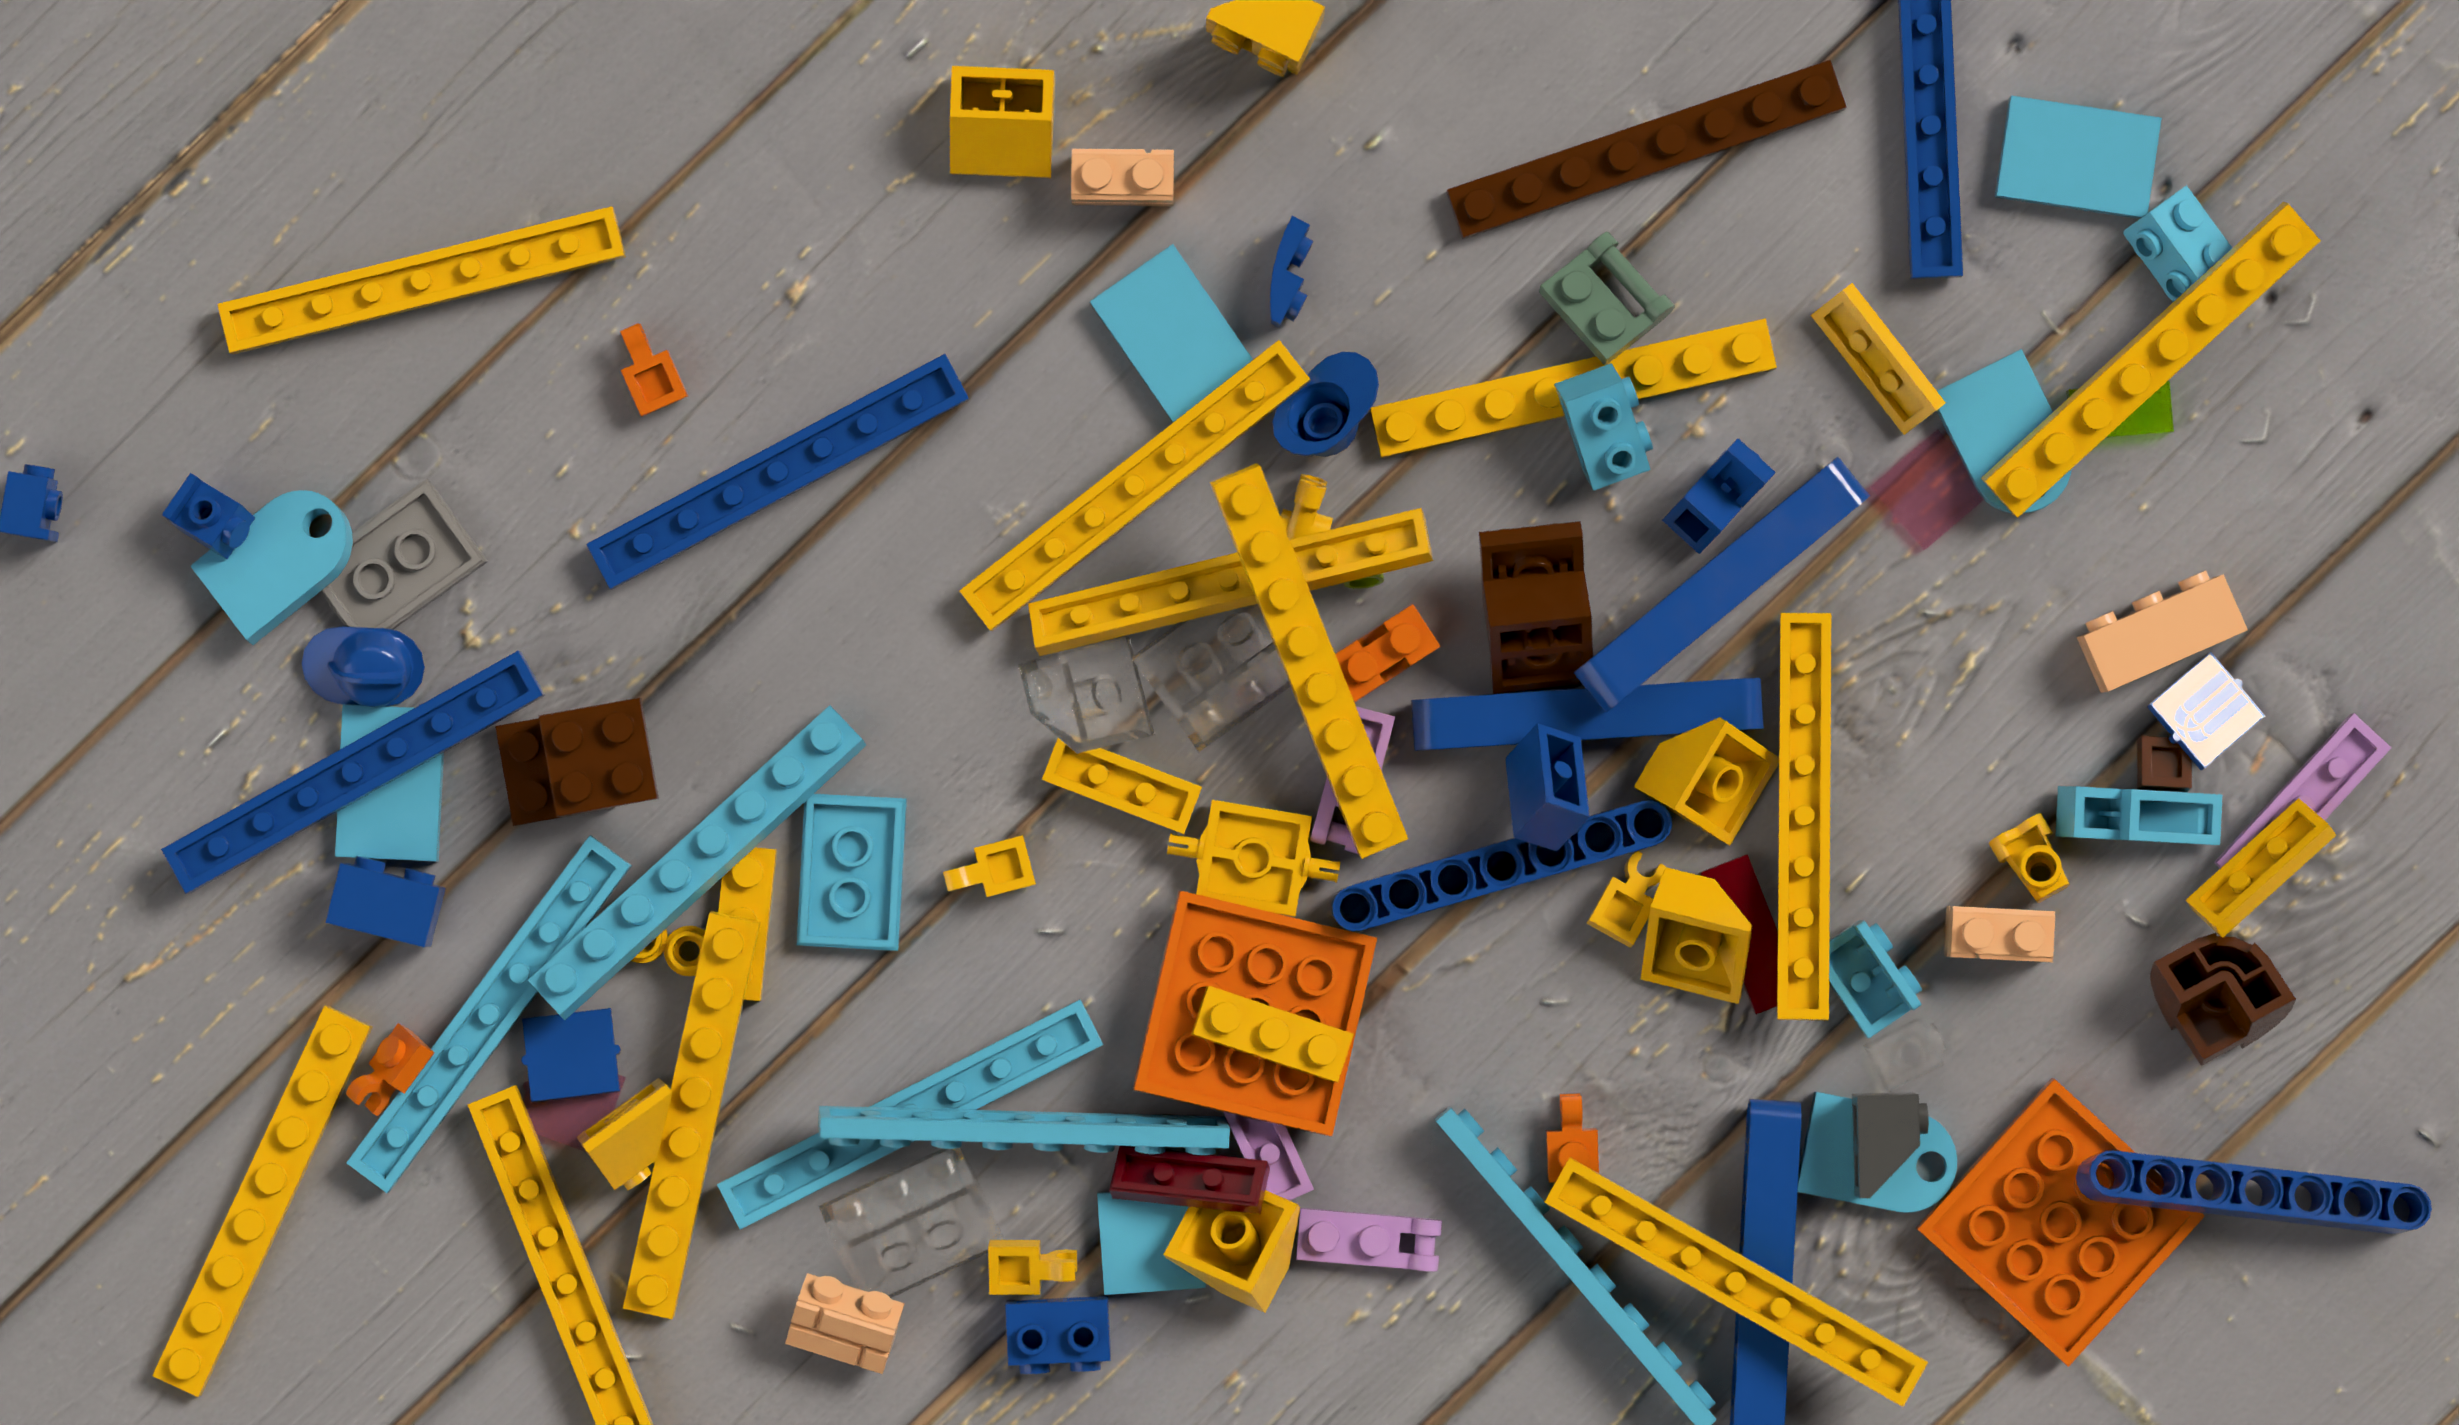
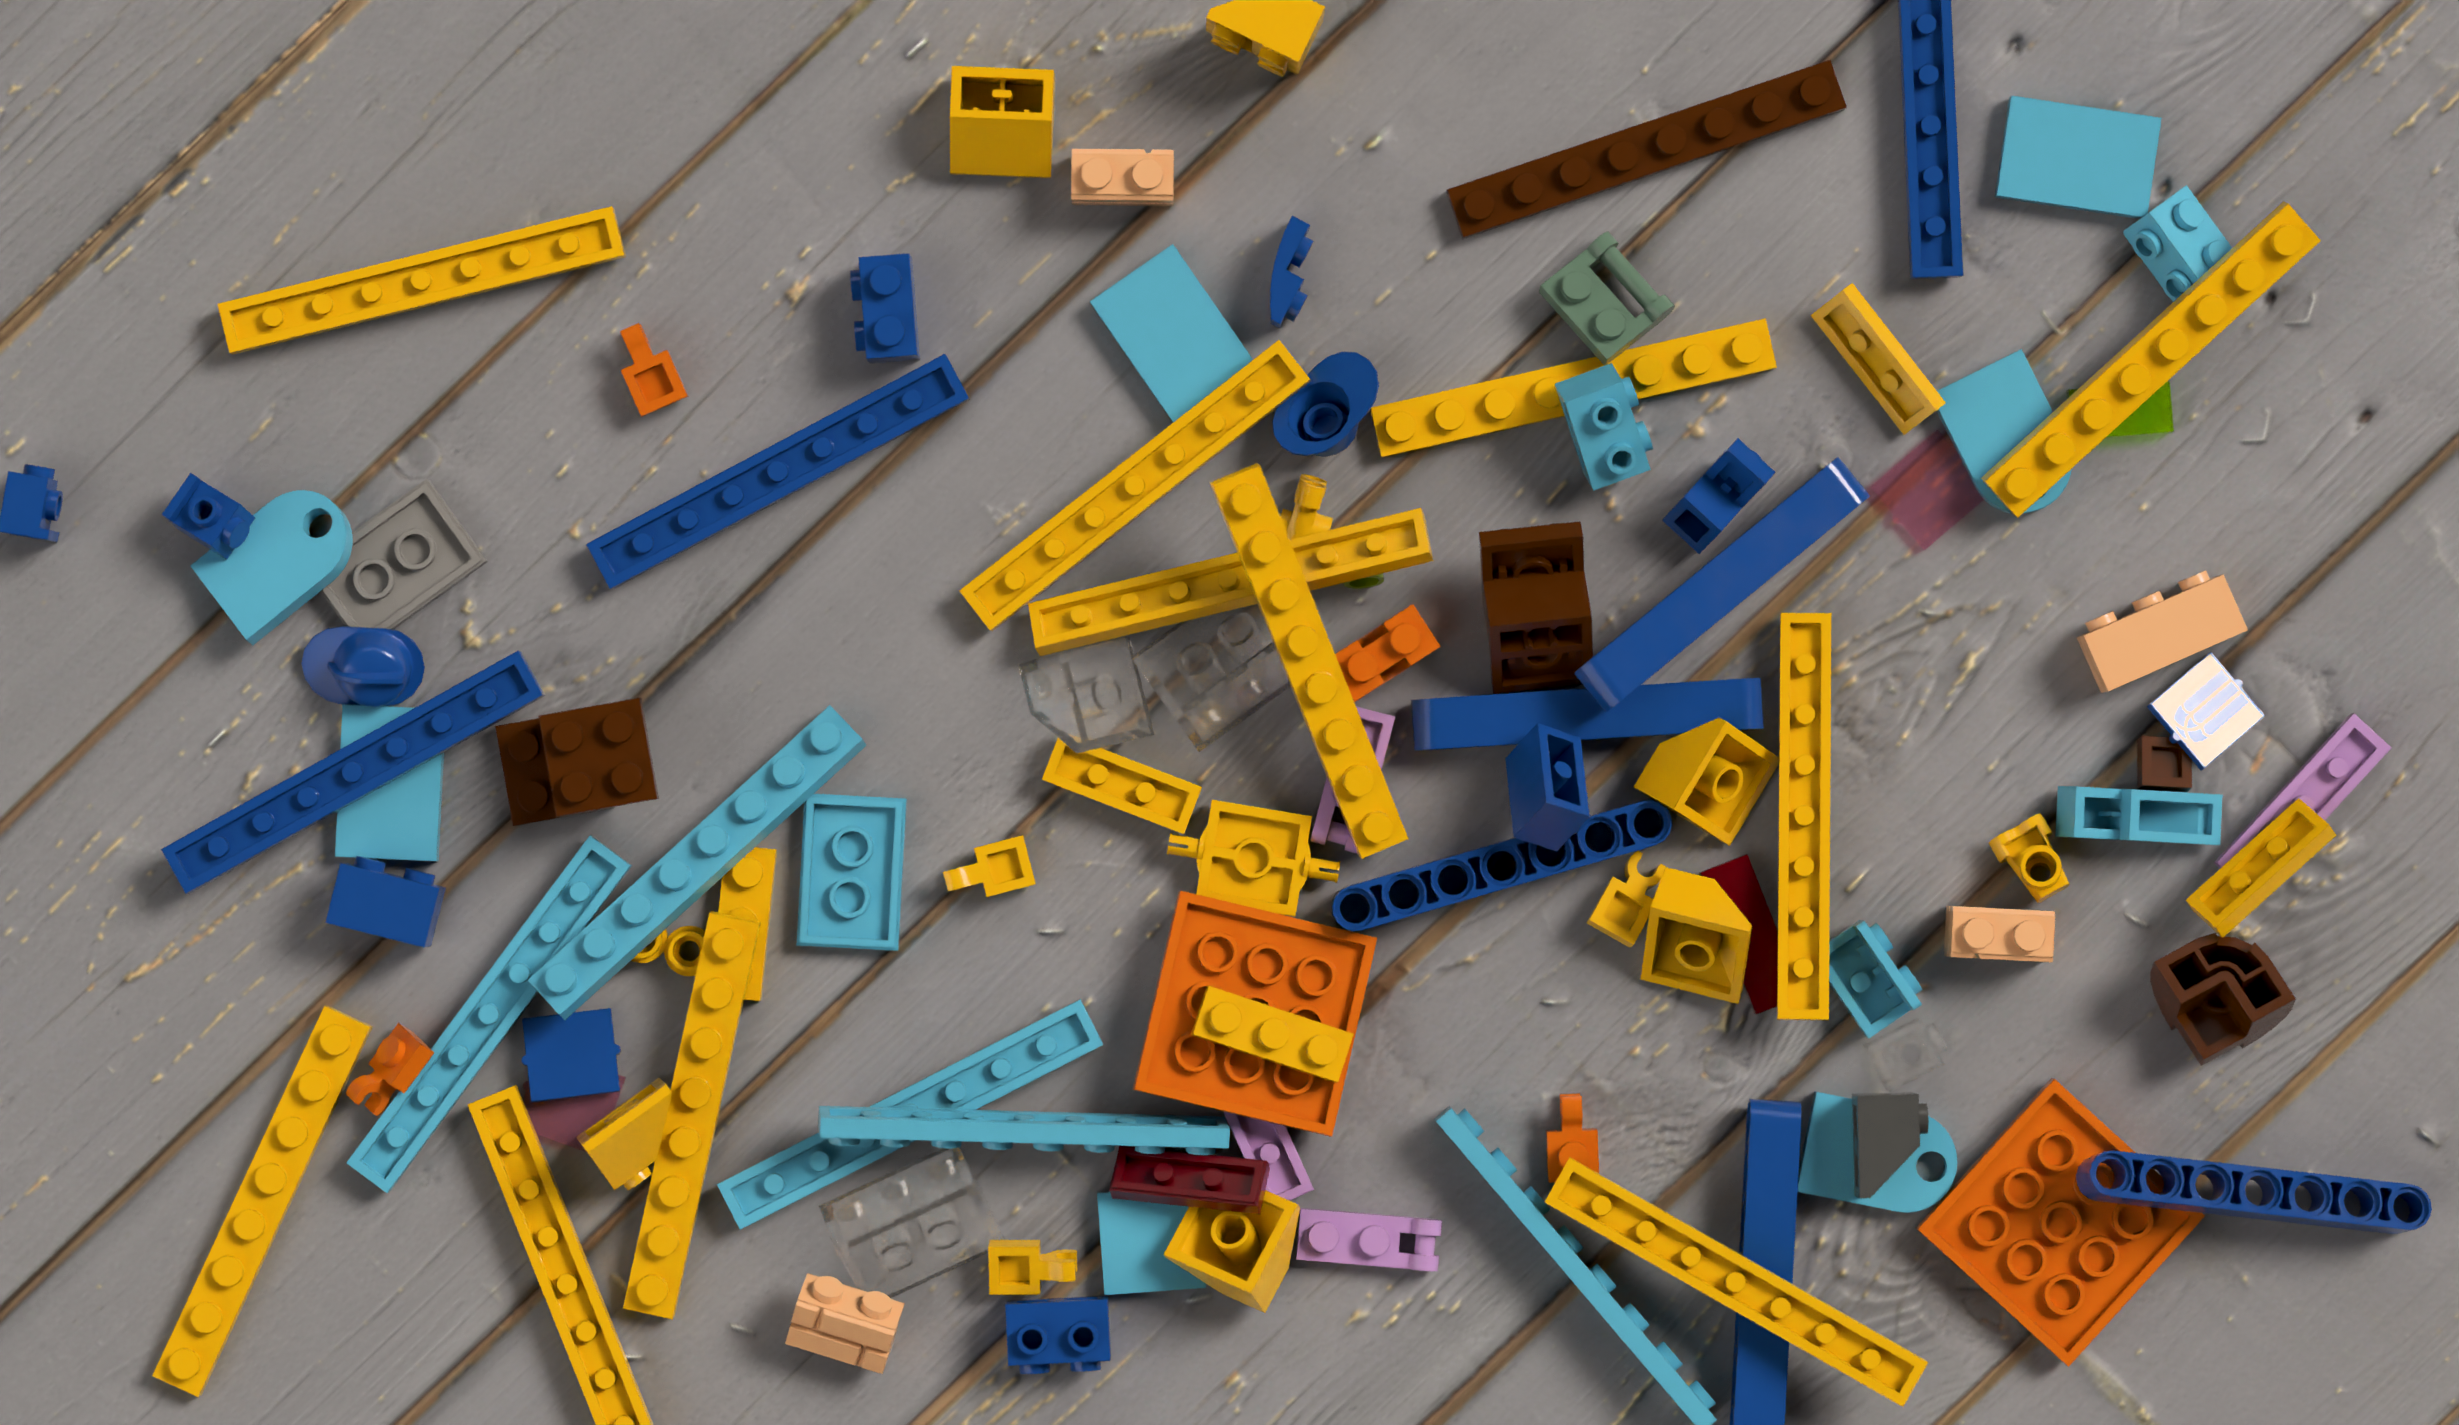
(888, 308): none -> blue brick

